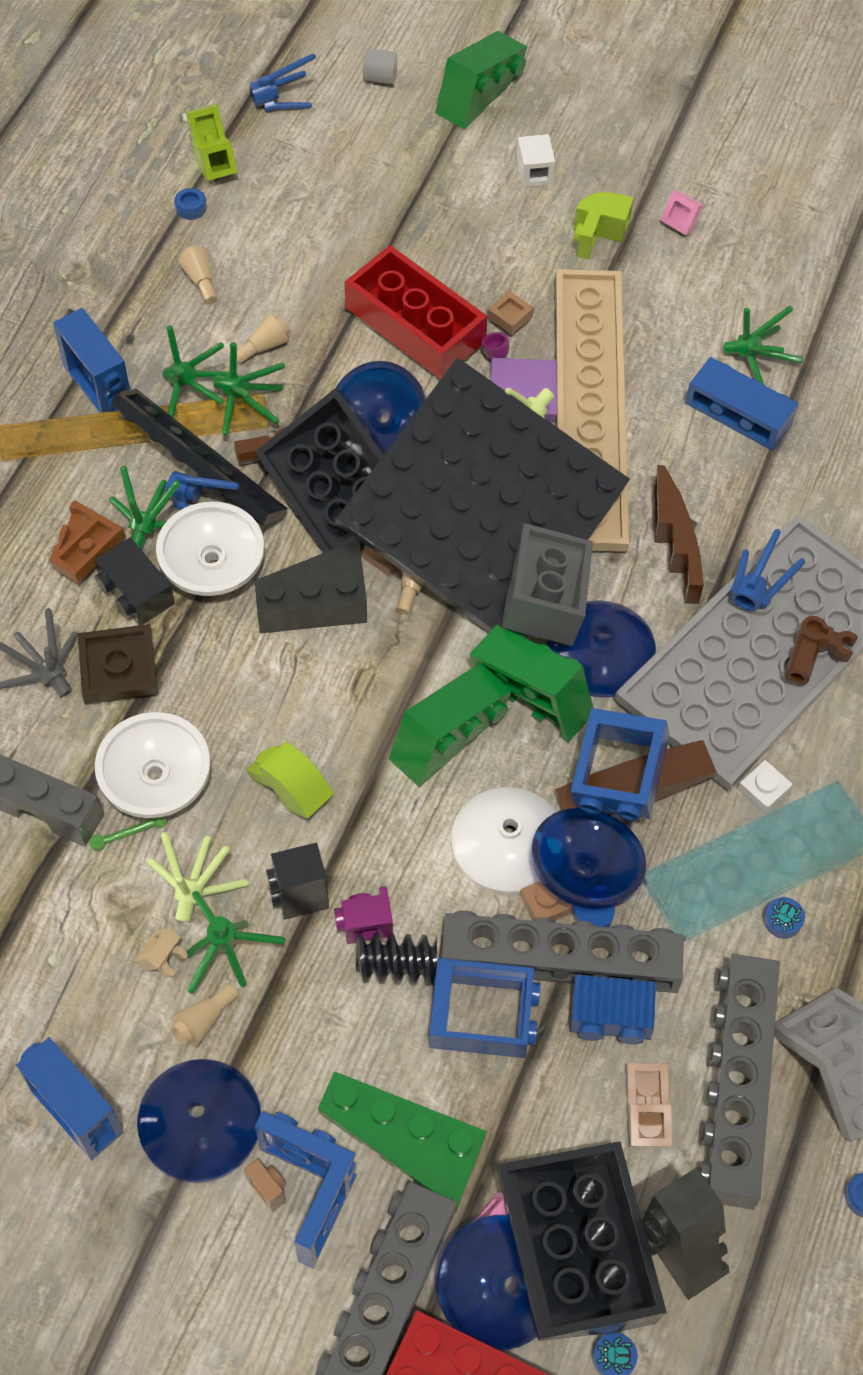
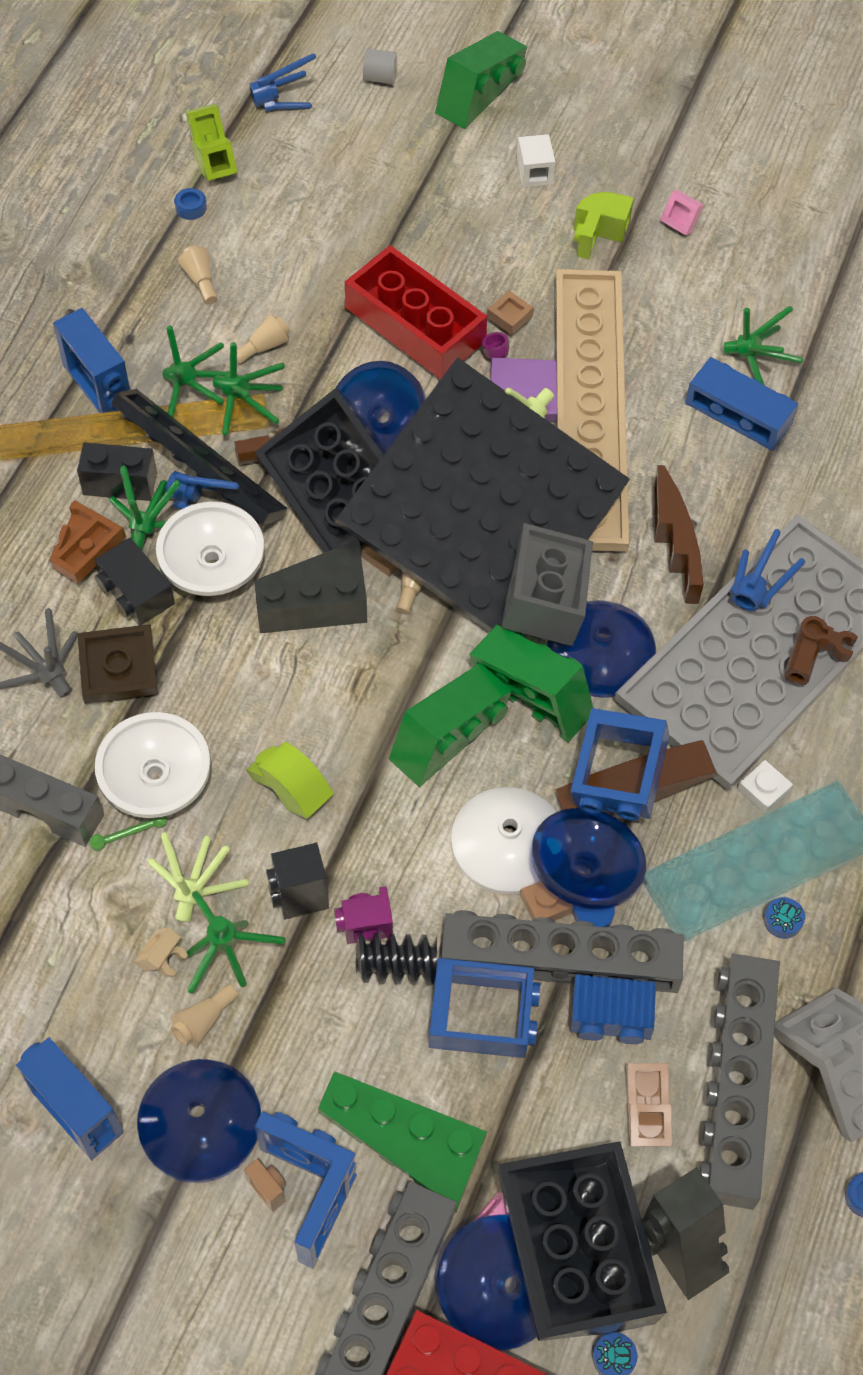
(101, 473): none -> black brick

